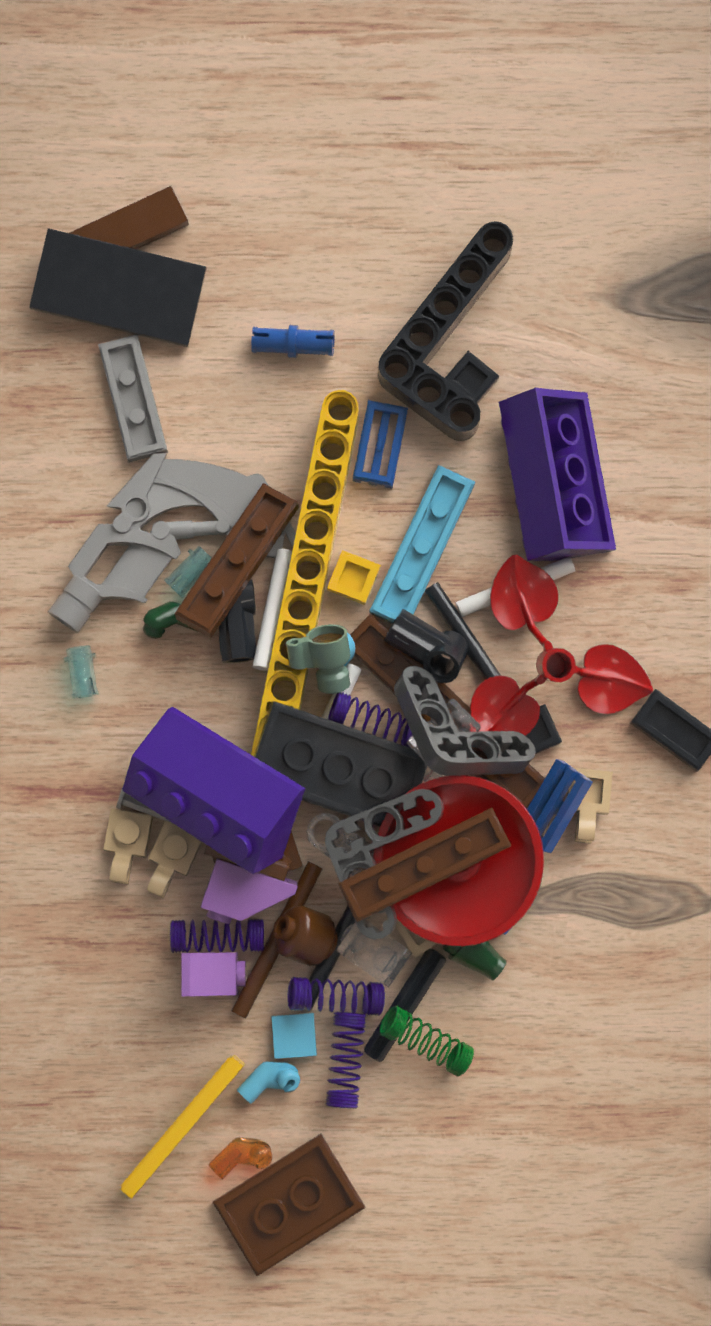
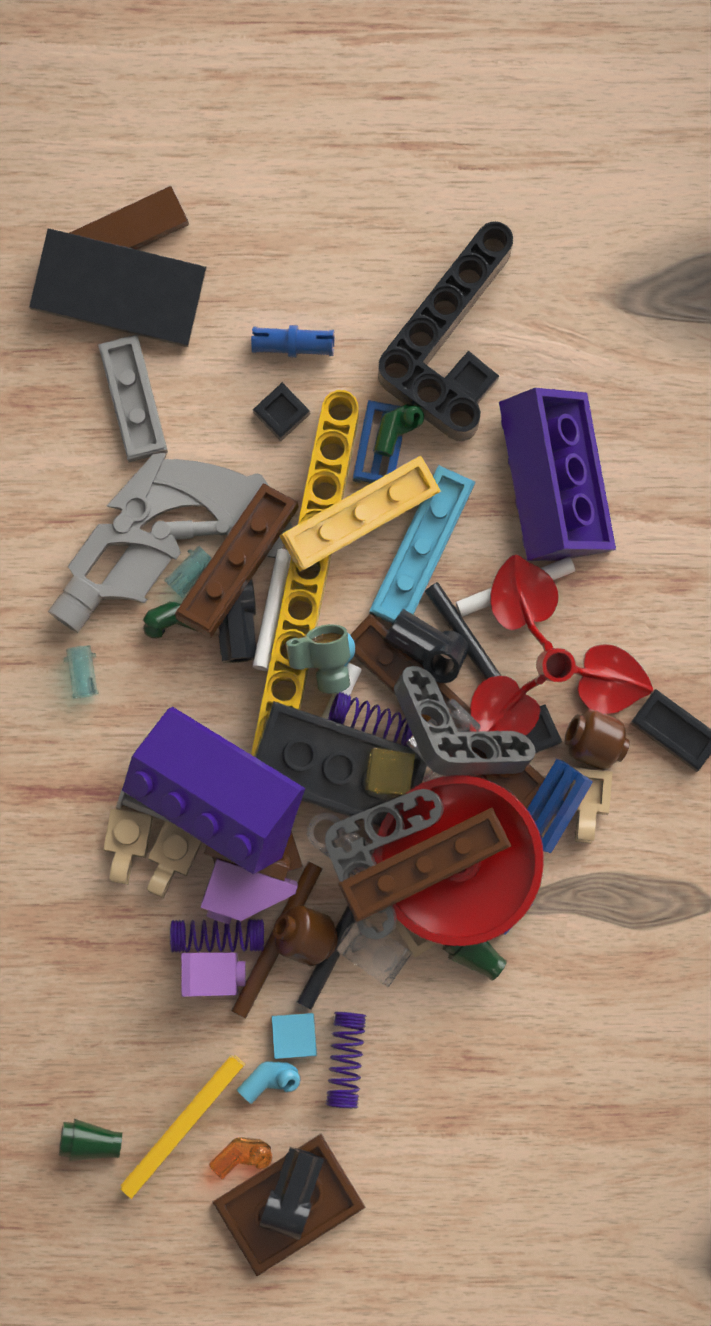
(88, 1141): none -> dark green cone
(281, 411): none -> black tile
(289, 1202): none -> black piece
(300, 993): dark purple piece -> none
(353, 577): yellow plate -> none
(359, 513): none -> yellow tile
(389, 771): none -> clear yellow tile
(394, 425): none -> dark green arm
(396, 1024): green piece -> none
(408, 999): black axle -> none
(596, 739): none -> reddish brown head

